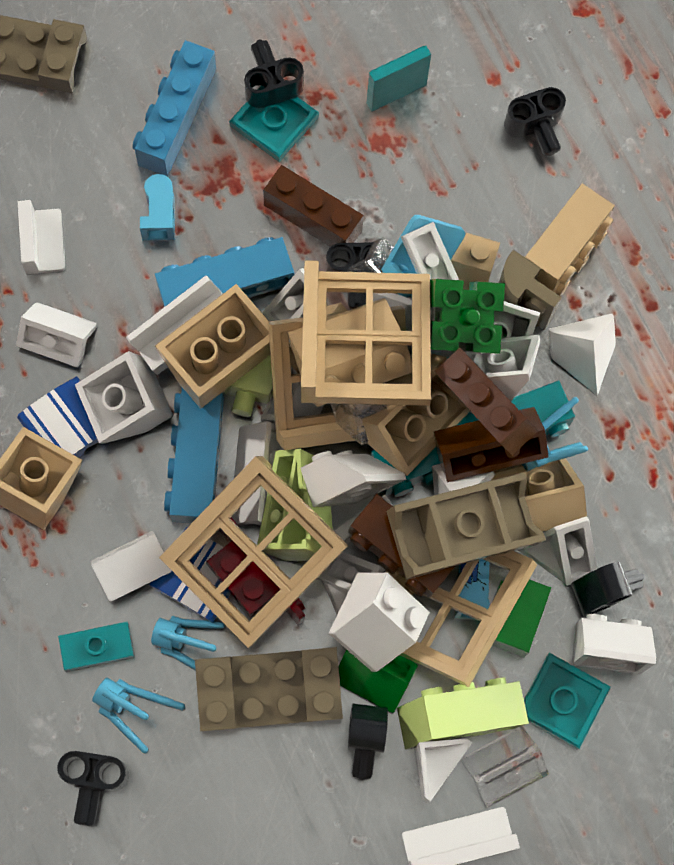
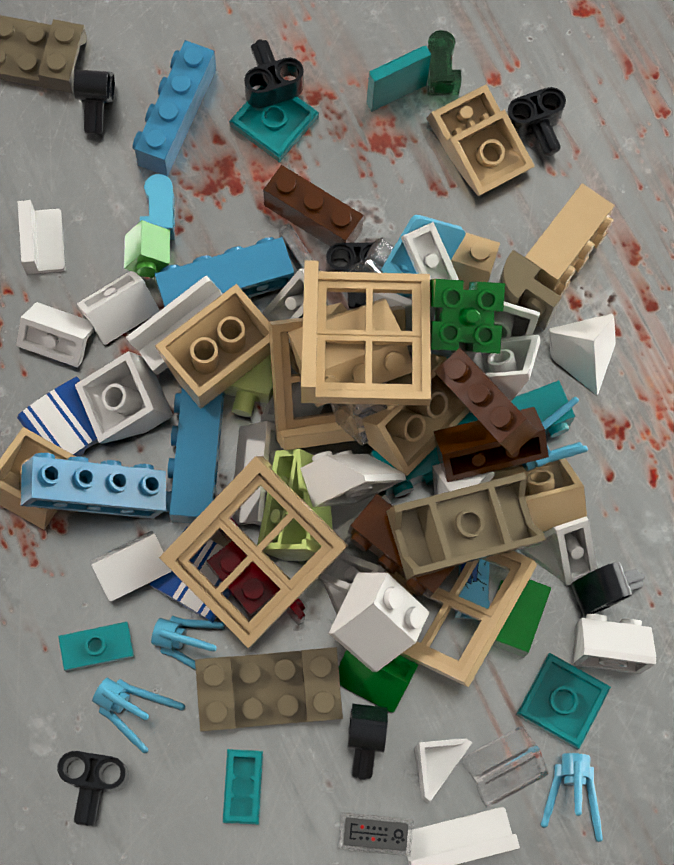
(93, 486): none -> dark azure brick
(94, 90): none -> black beam
(119, 307): none -> white panel
(147, 249): none -> brick
(243, 787): none -> teal plate
(295, 248): none -> clear tile
(376, 834): none -> tile
(441, 77): none -> clear green leg
(462, 712): yellowish green wedge -> none
(480, 140): none -> tan slope
(577, 773): none -> medium azure plant

